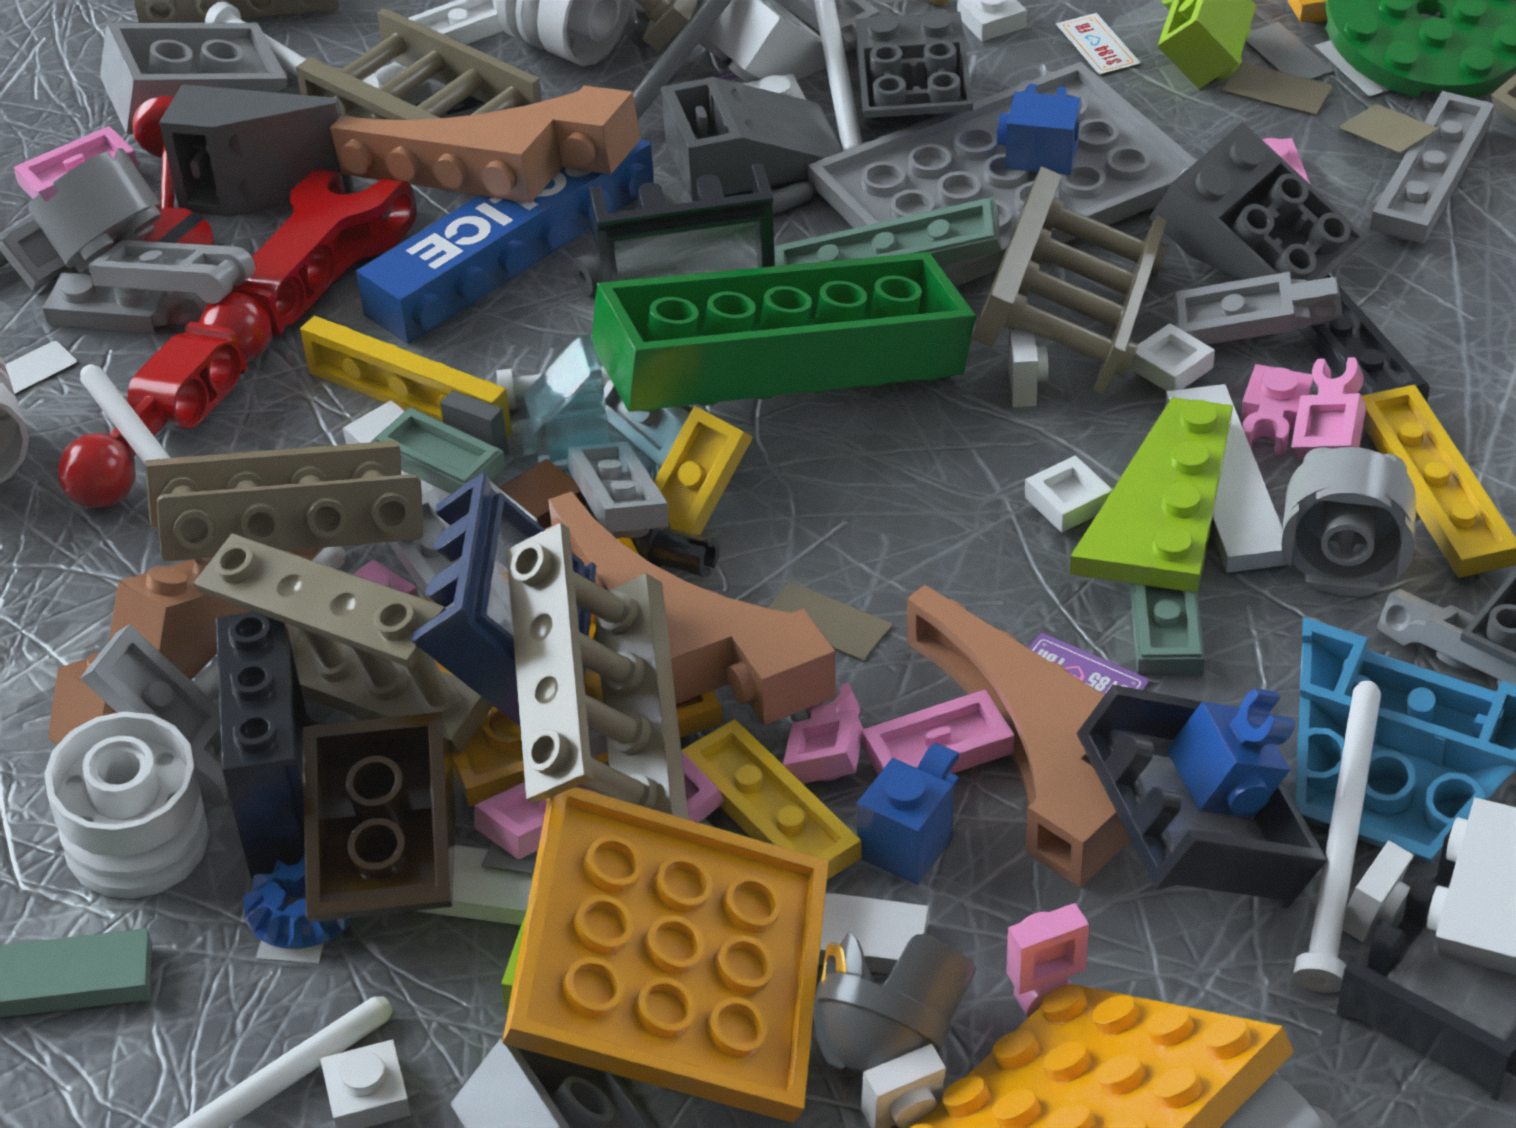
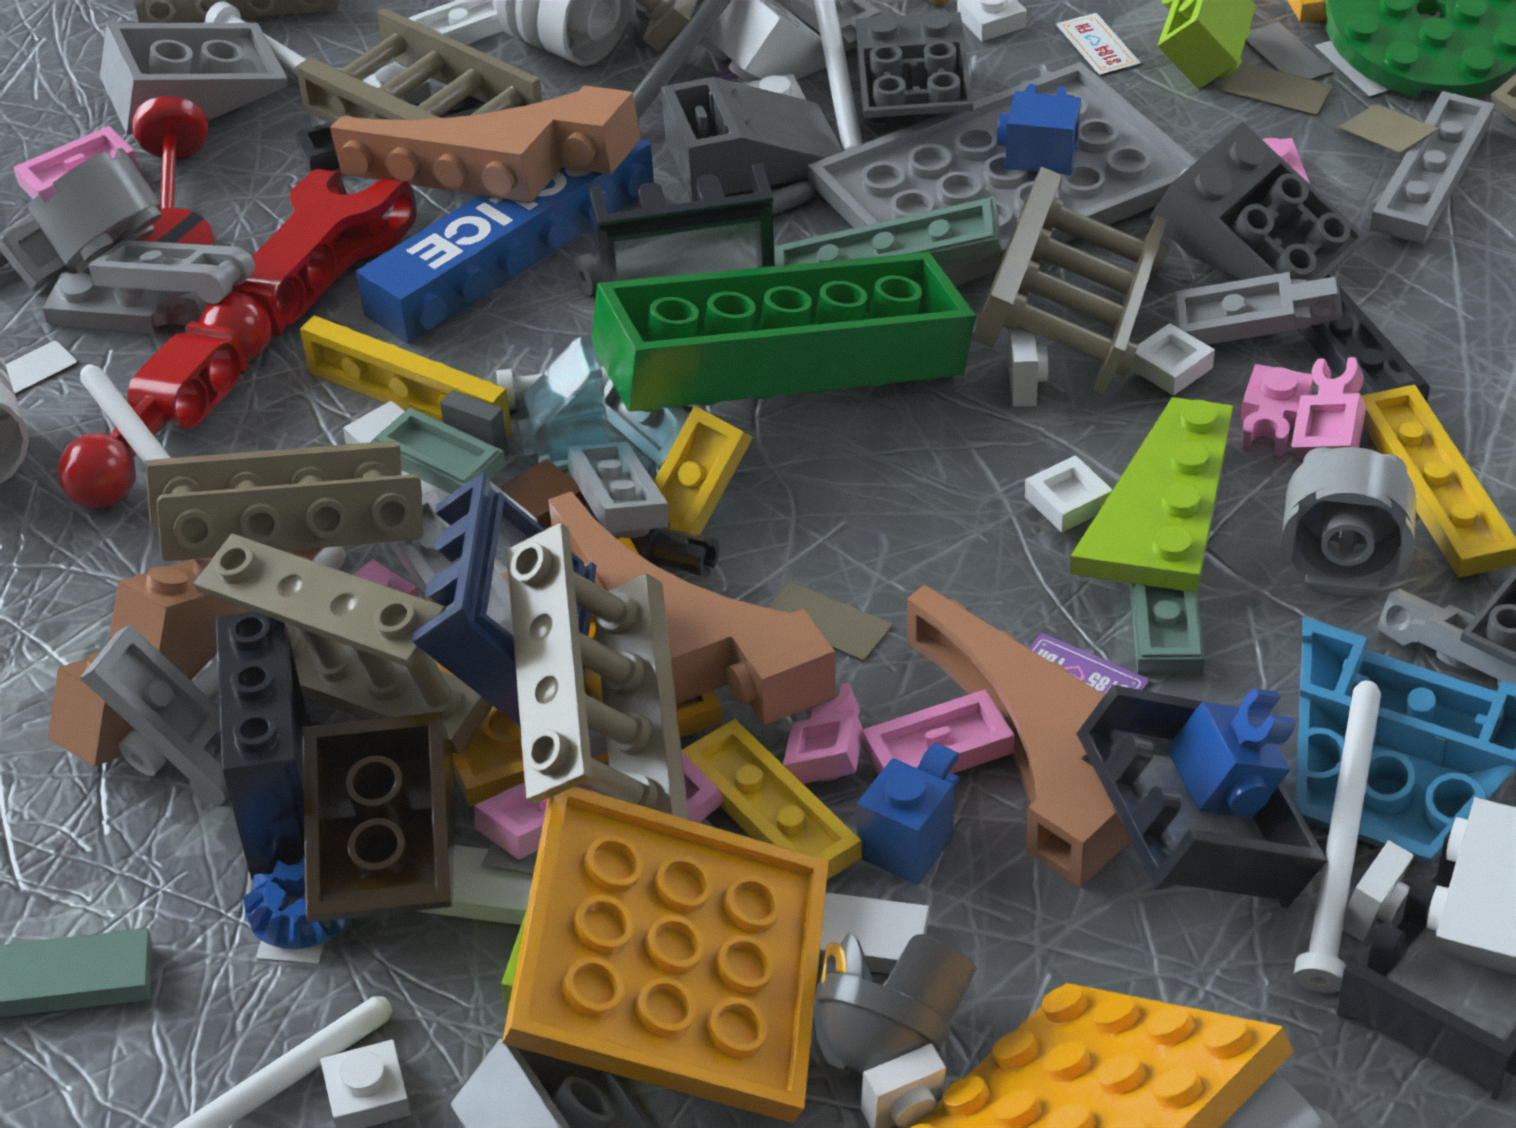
(127, 804): white wheel -> none
(245, 147): dark grey slope -> none
(1045, 953): bright pink plate -> none
(1244, 515): white tile -> none

